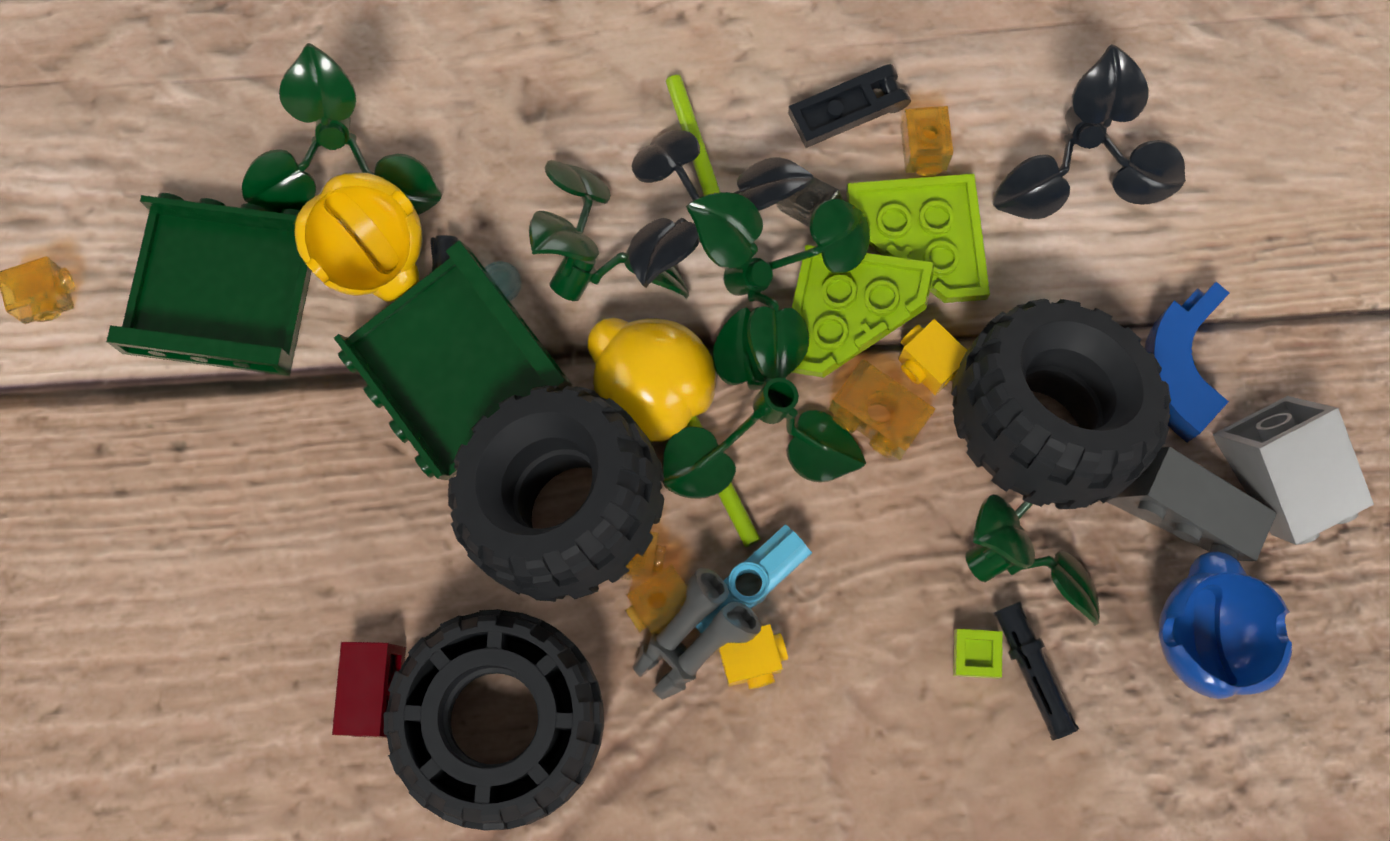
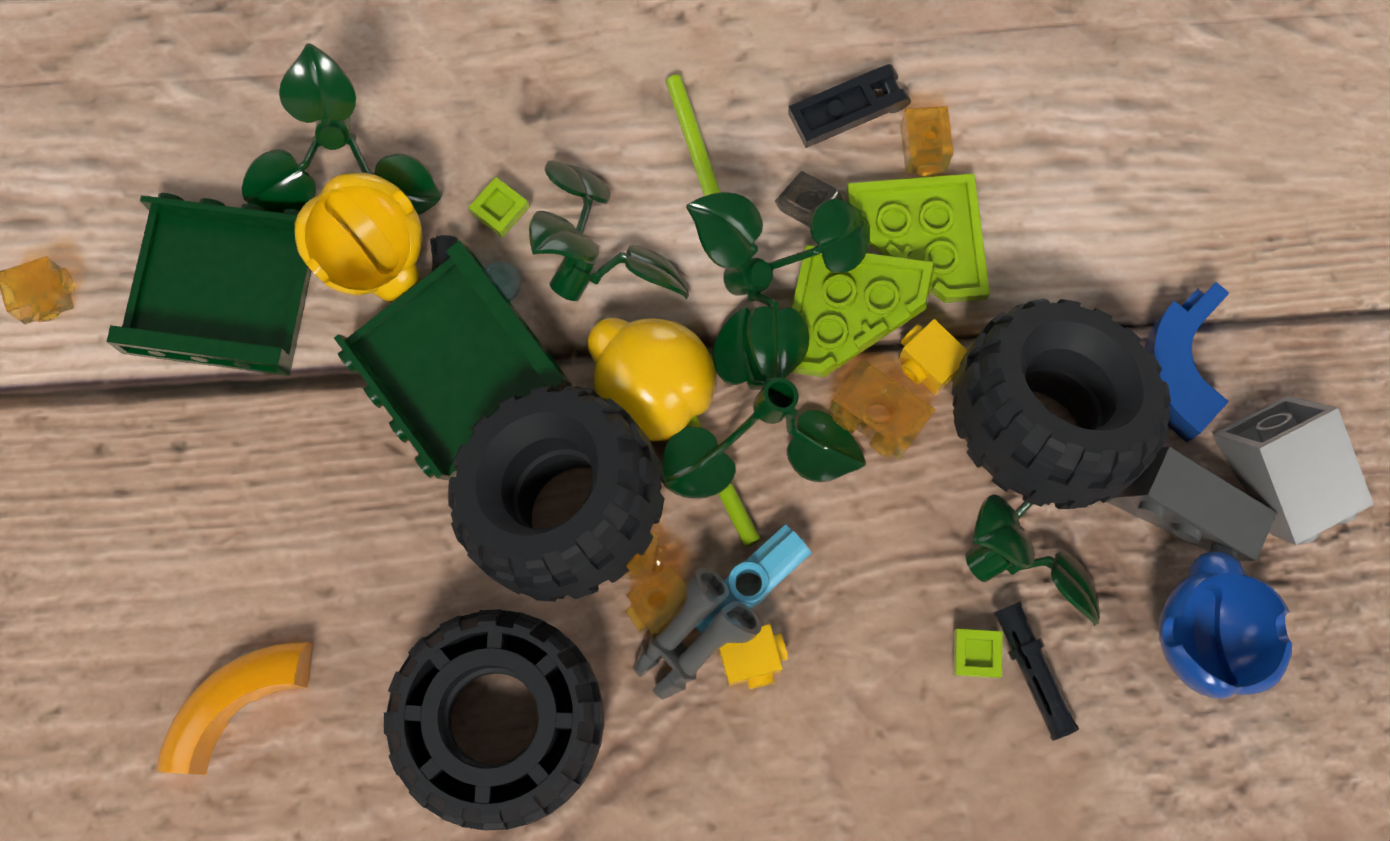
(219, 697): none -> light orange brick
(363, 687): dark red hinge -> none
(499, 207): none -> lime plate
(668, 243): black plant -> none
(1106, 92): black plant -> none

